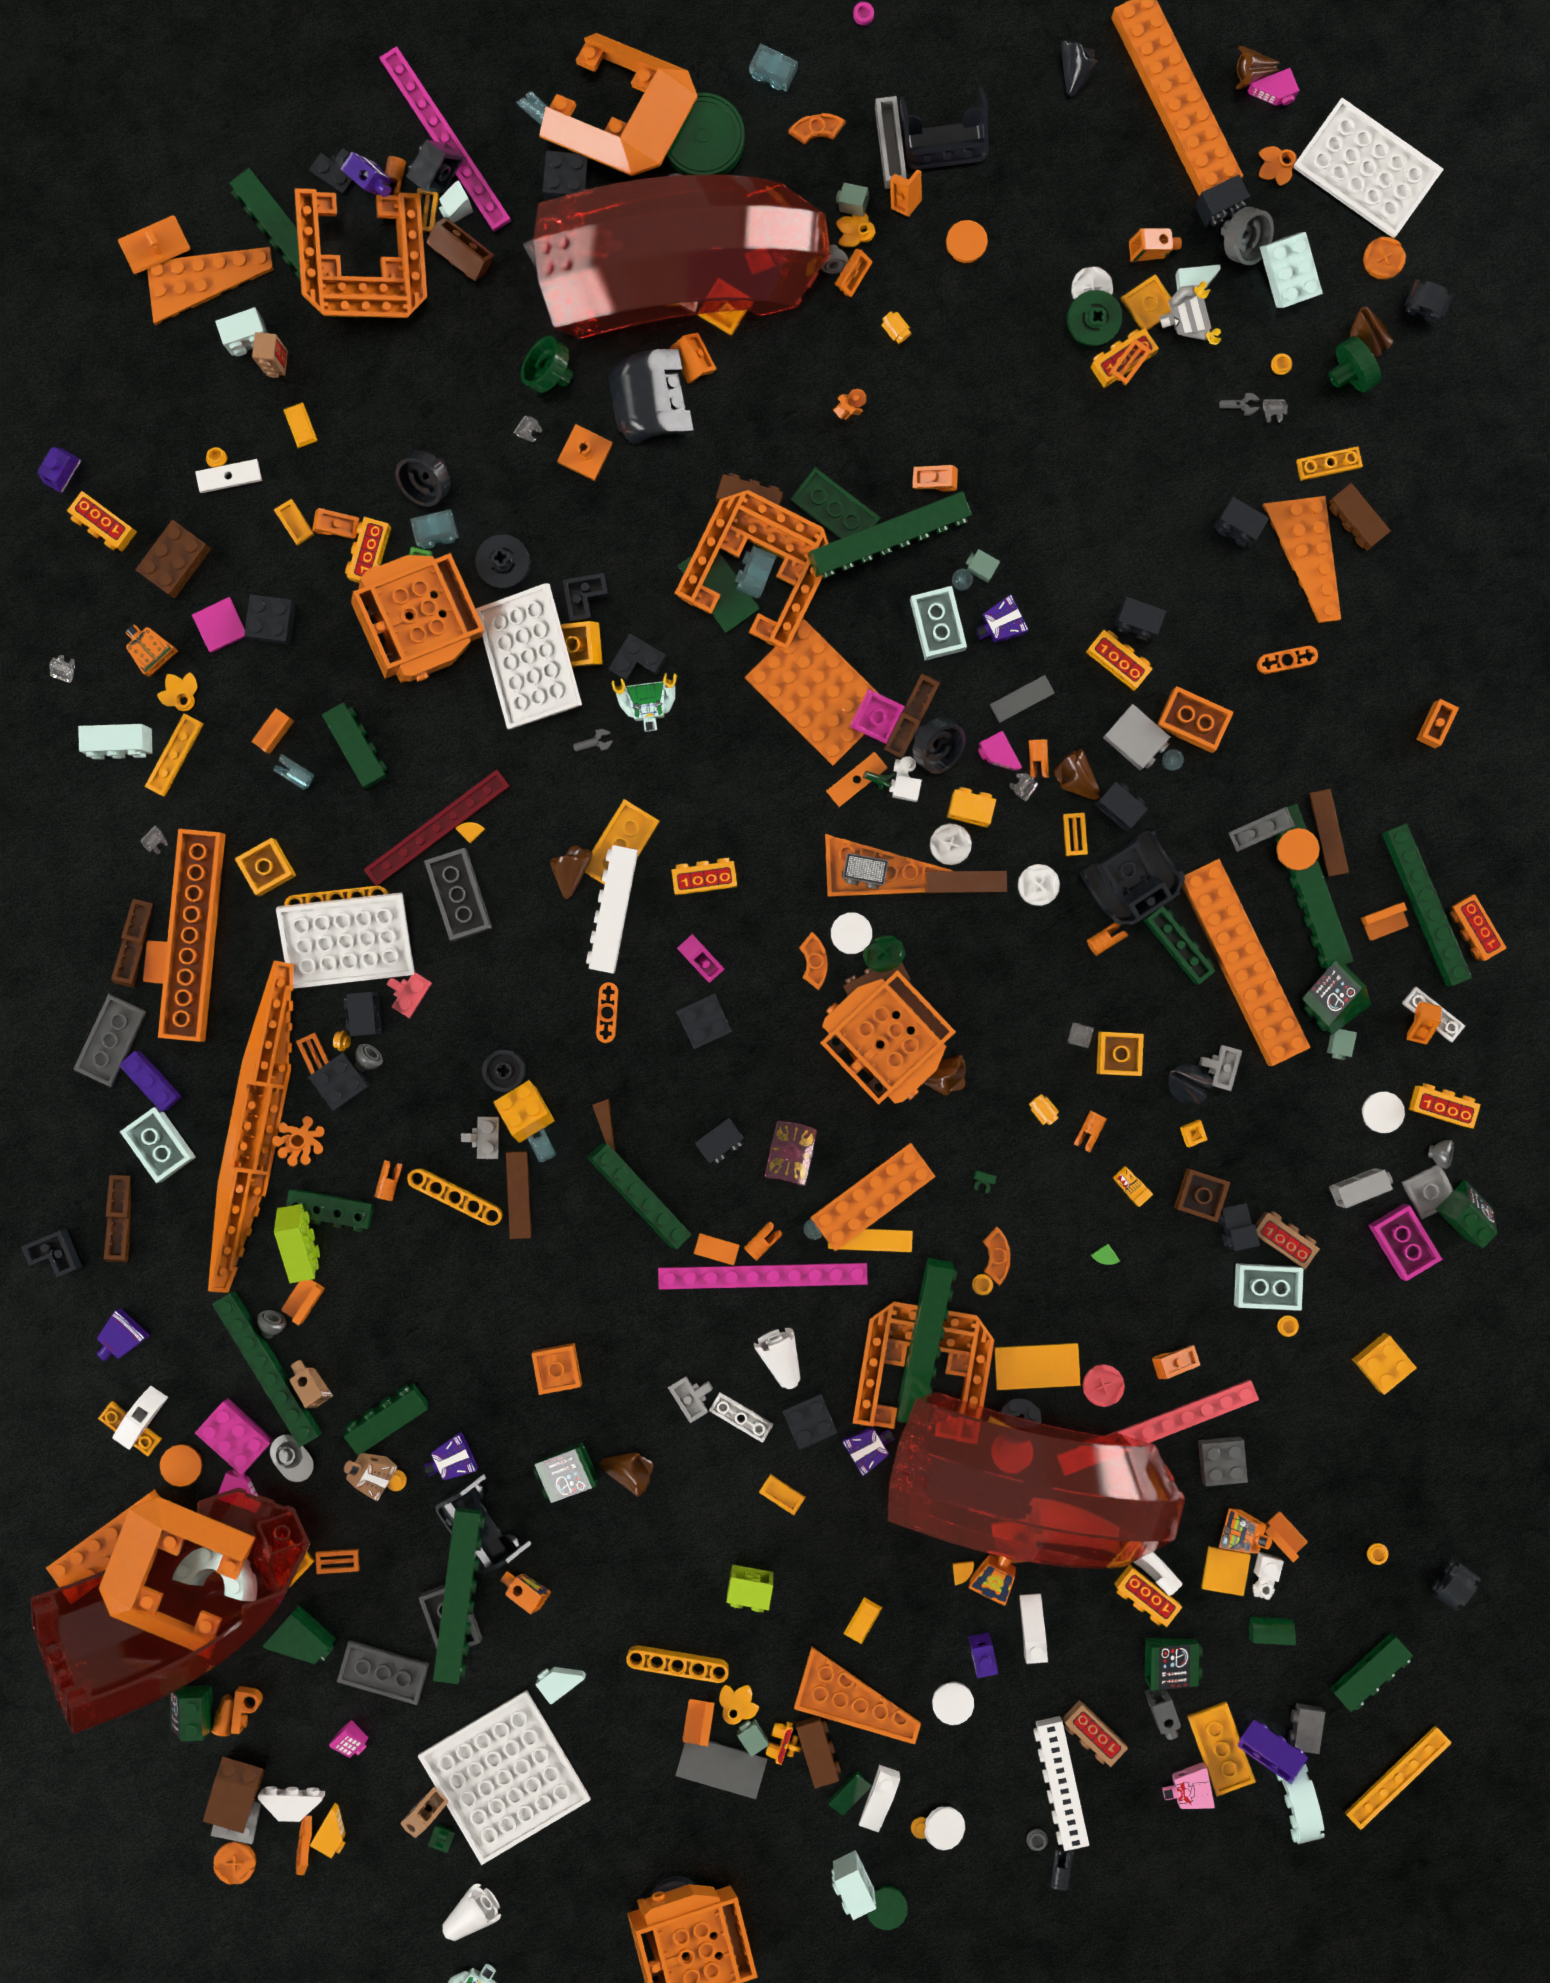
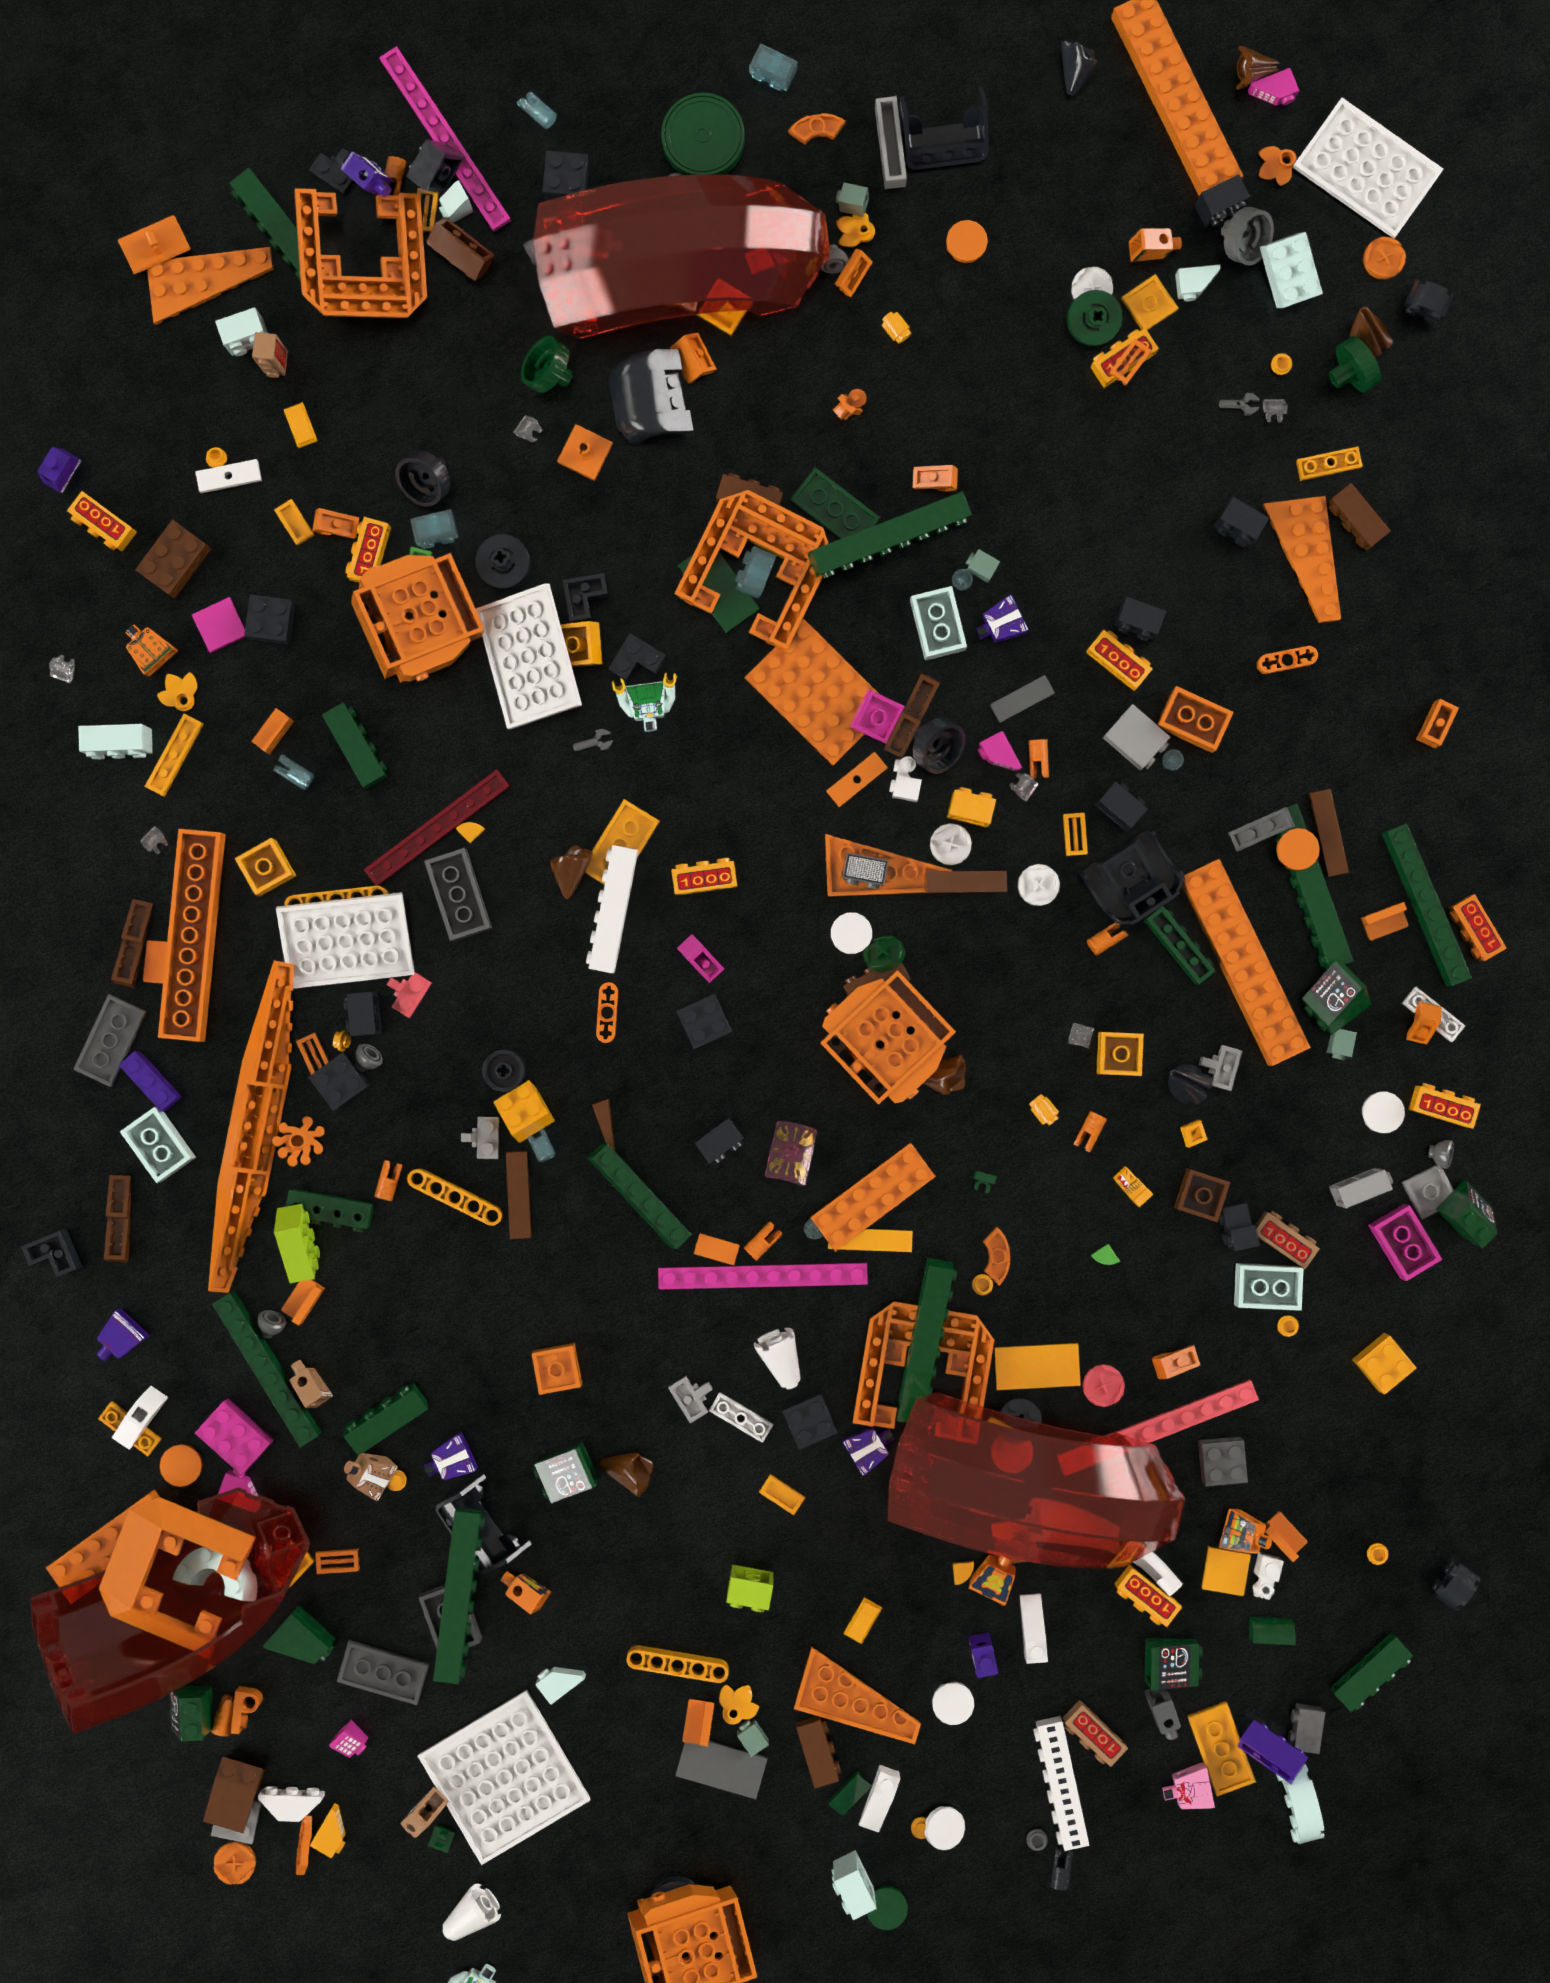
(291, 1459): light grey piece -> none
(653, 125): orange slope -> none
(778, 1751): light orange hips -> none
(816, 960): orange tile -> none
(863, 13): dark pink tile -> none
(879, 779): dark green bar -> none
(906, 193): orange panel -> none
(1076, 775): reddish brown hat -> none
(1190, 314): torso -> none
(1398, 1777): light orange plate -> none

